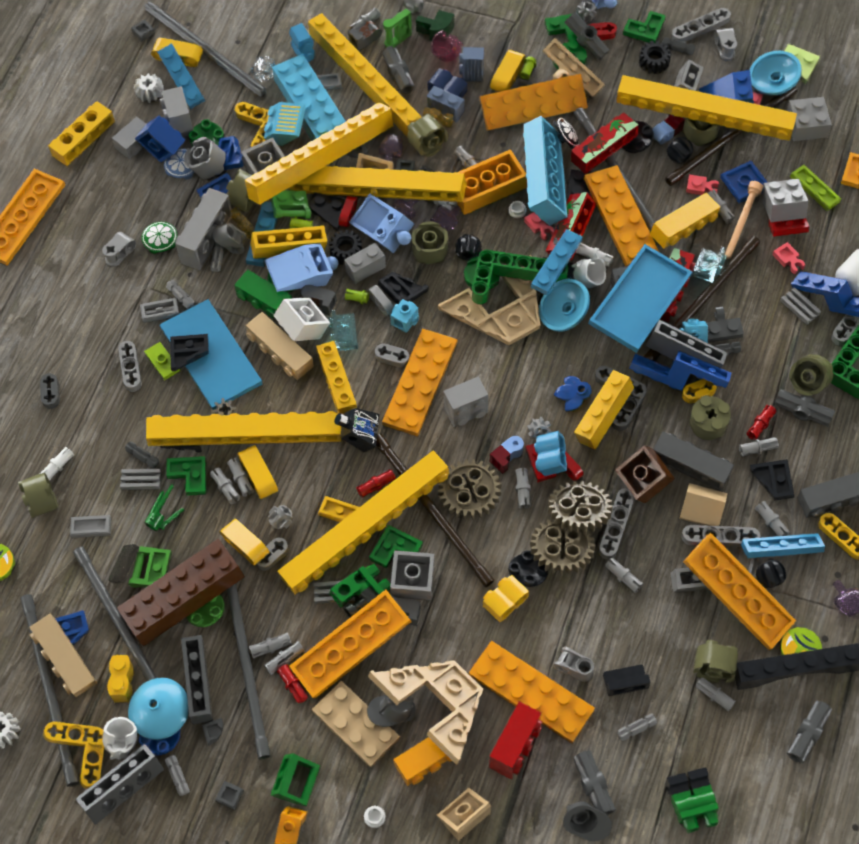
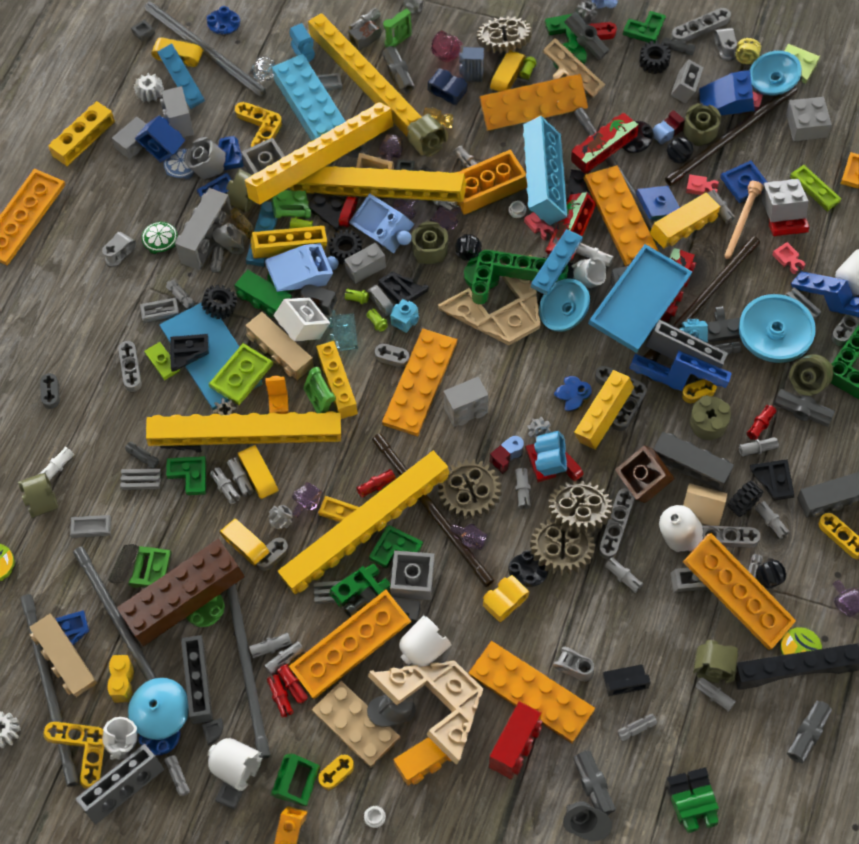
(155, 519): green plant -> none
(206, 129): green dish -> none
(221, 294): none -> black tyre
(223, 21): none -> blue dish
(233, 762): none -> white cylinder
(241, 374): none -> lime tile
(277, 395): none -> light orange bracket
(280, 696): none -> red pin
(284, 122): medium azure slope -> none
(306, 497): none -> clear purple piece
(318, 391): none -> bright green plate
(339, 775): none -> yellow beam
(359, 428): black torso -> none
(380, 323): none -> lime pin
(422, 643): none -> white cylinder
(442, 22): dark green brick -> none
(446, 102): sand blue brick -> none
(464, 813): tan slope -> none
(471, 536): none -> clear purple piece
(517, 34): none -> dark tan gear
(566, 132): black dish -> none
(657, 201): none -> plate
(680, 528): none -> white cylinder
(706, 107): yellow brick -> none
(709, 264): clear light blue bracket -> none
(745, 498): none -> black tyre
(747, 52): none -> light yellow wheel
(777, 328): none -> medium azure dish
(782, 545): dark azure plate -> none

